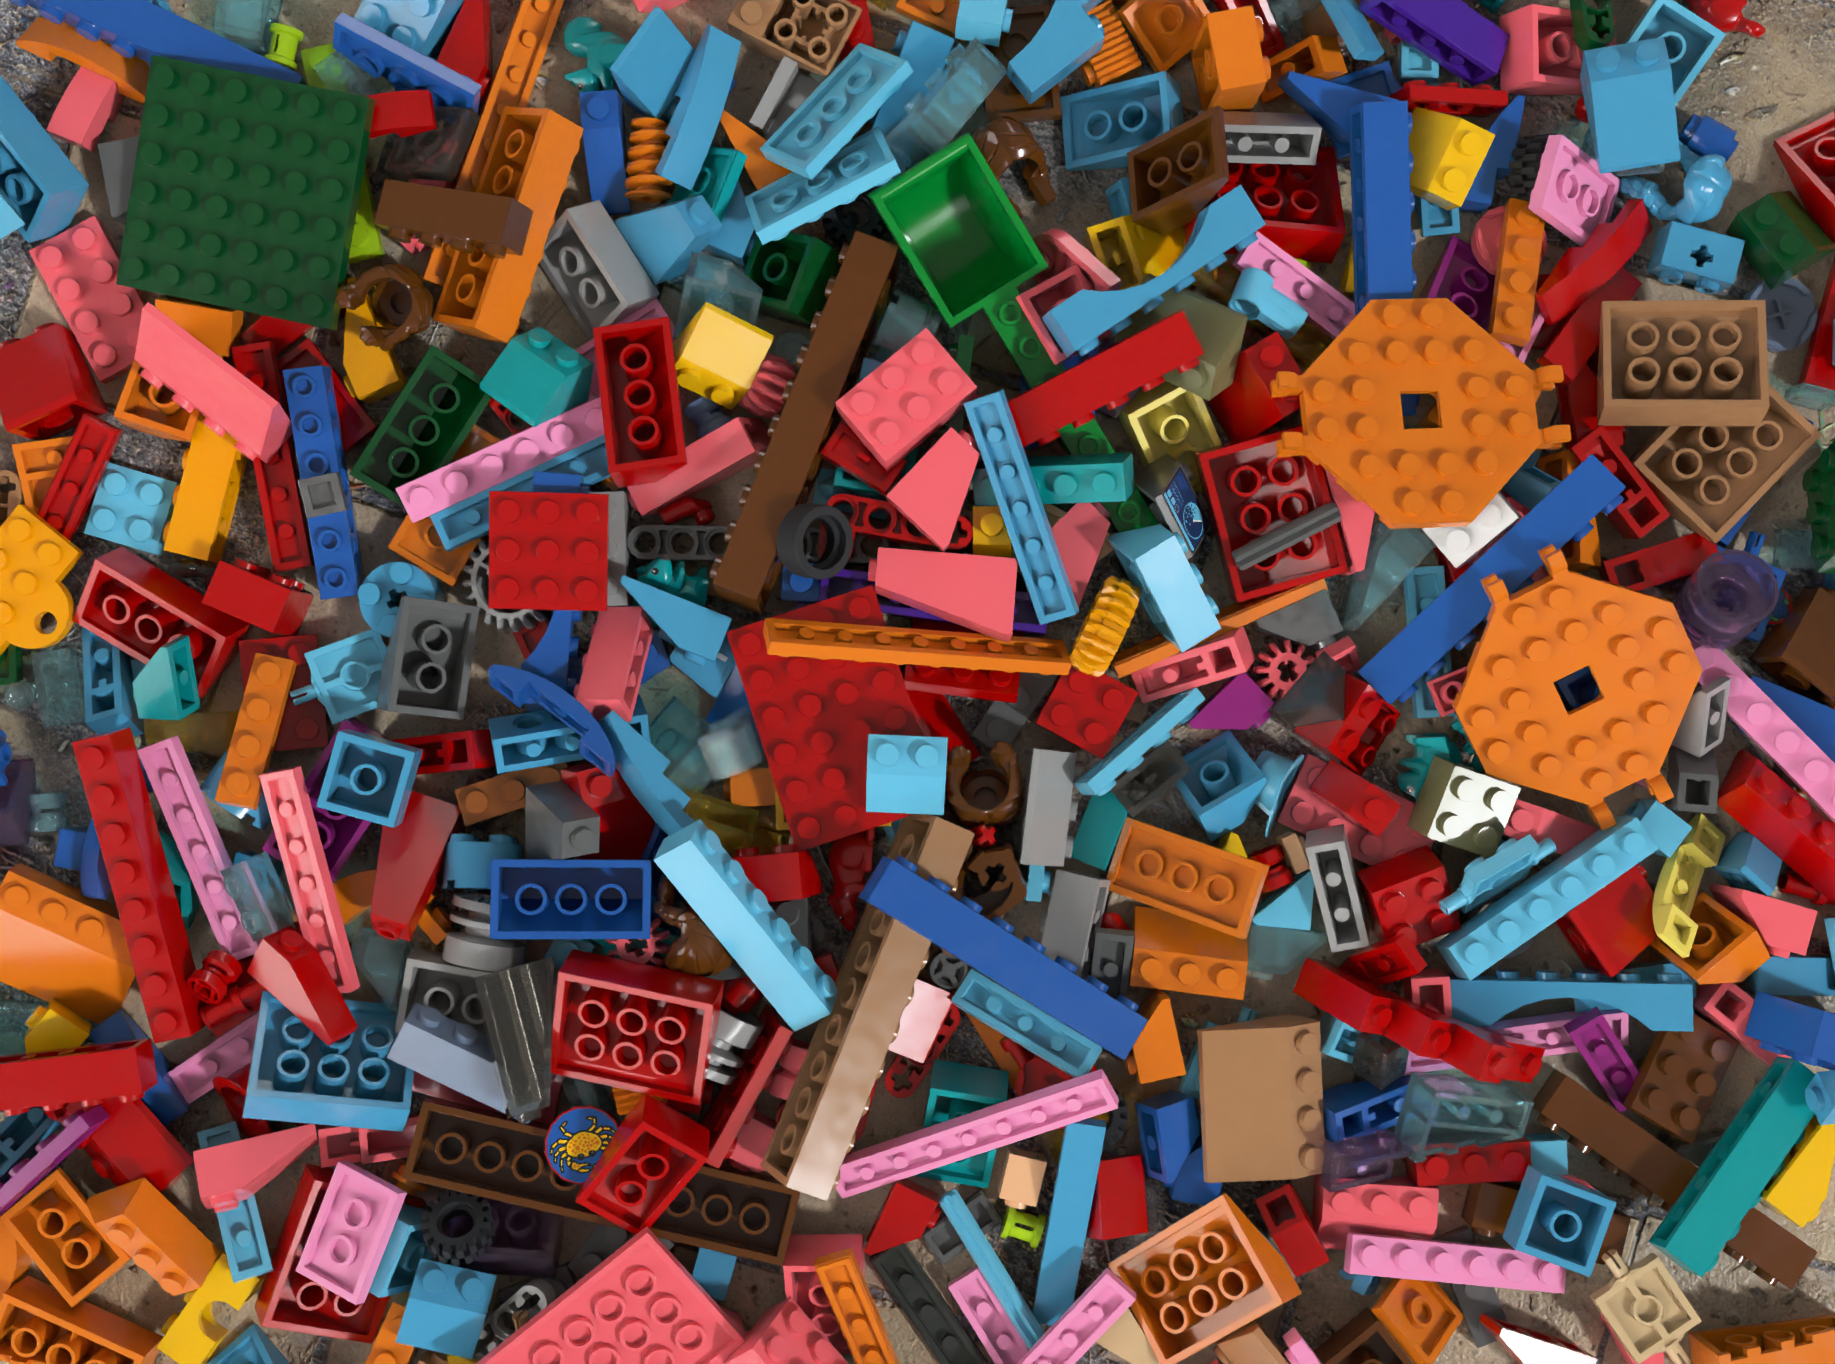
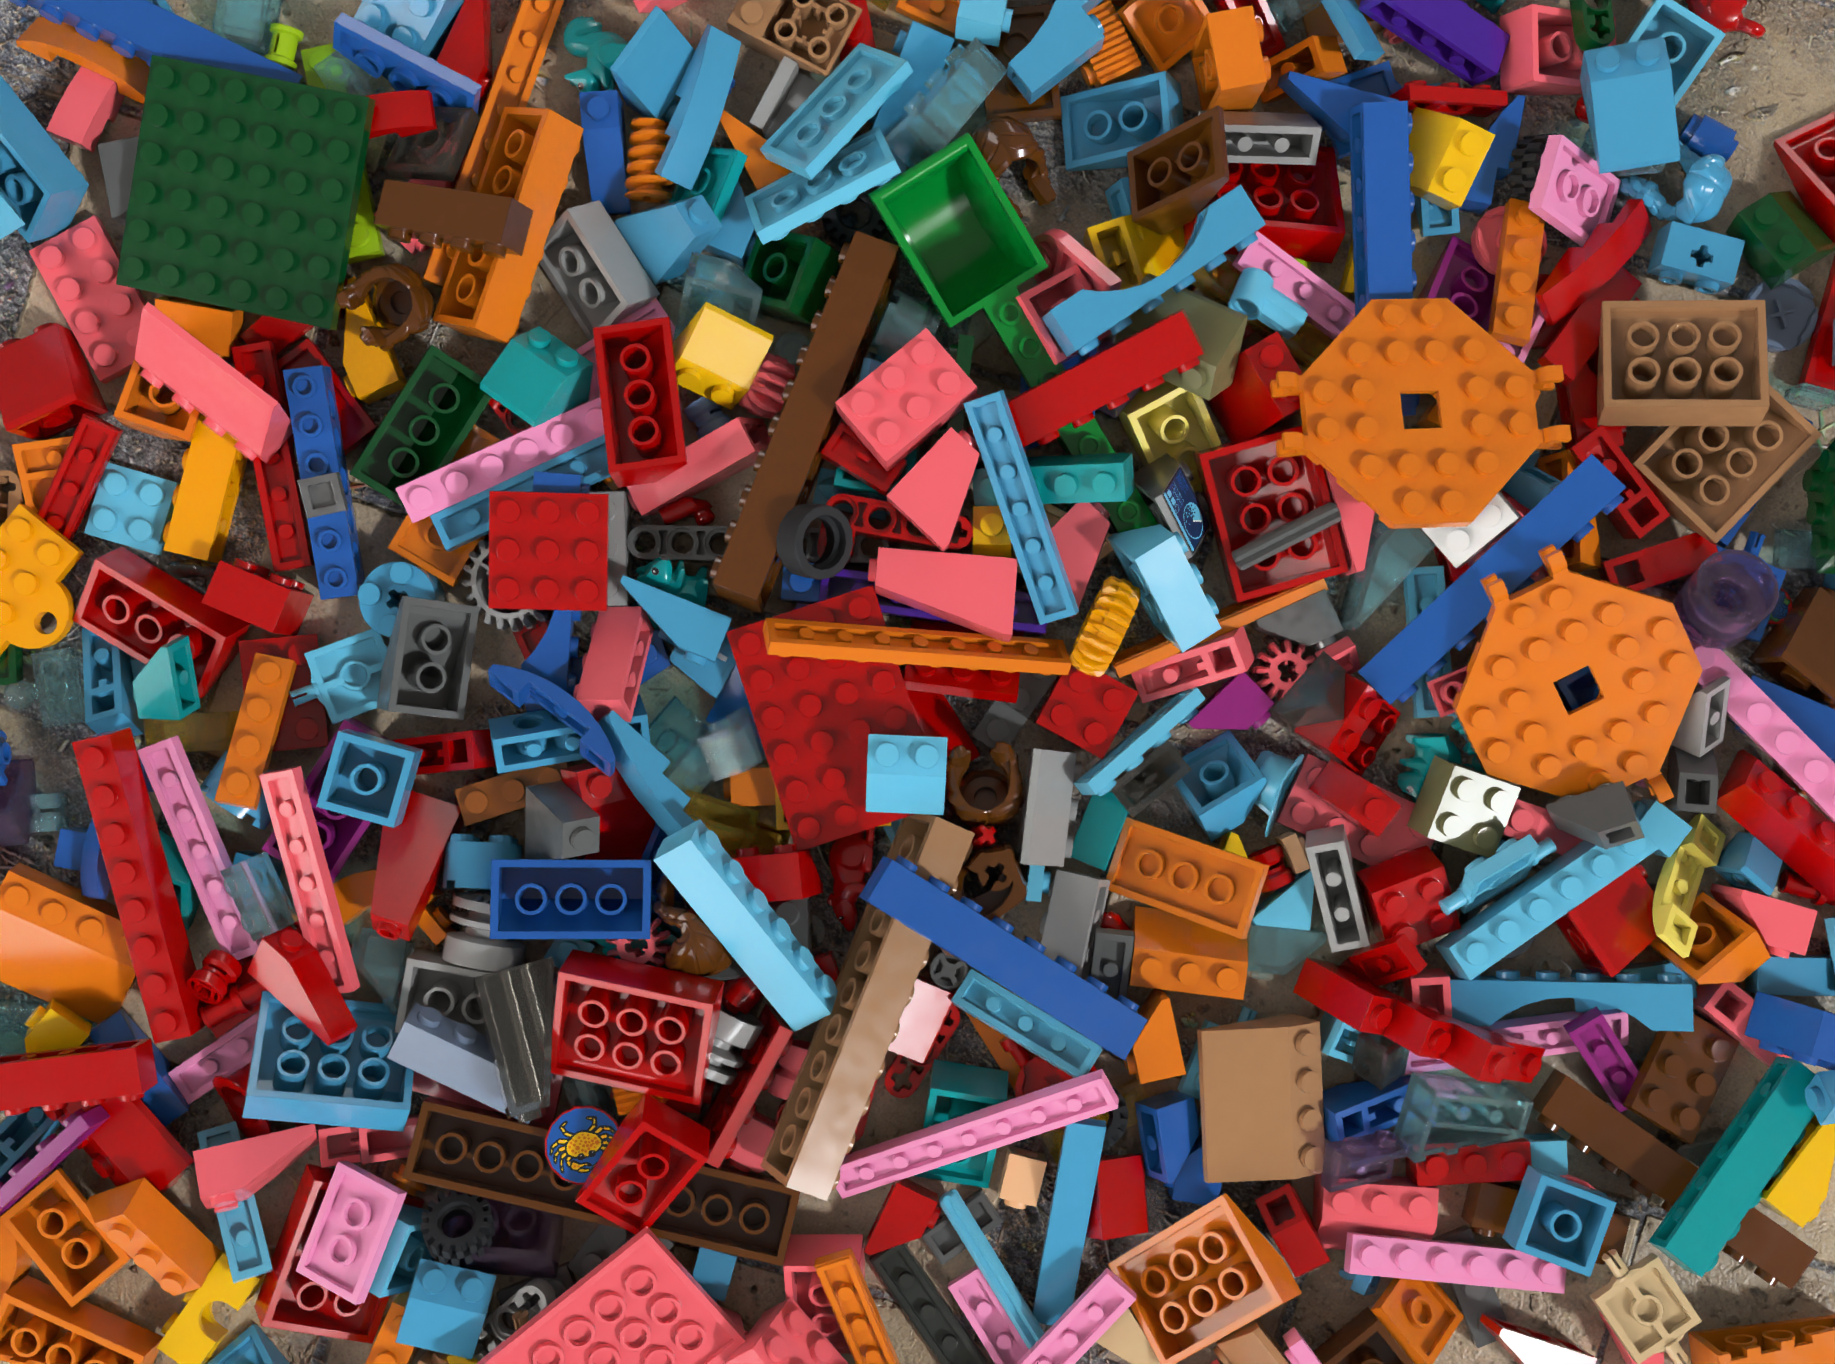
(1030, 1235): lime bush -> none
(1415, 65): medium azure plate -> none
(1598, 816): none -> dark grey slope

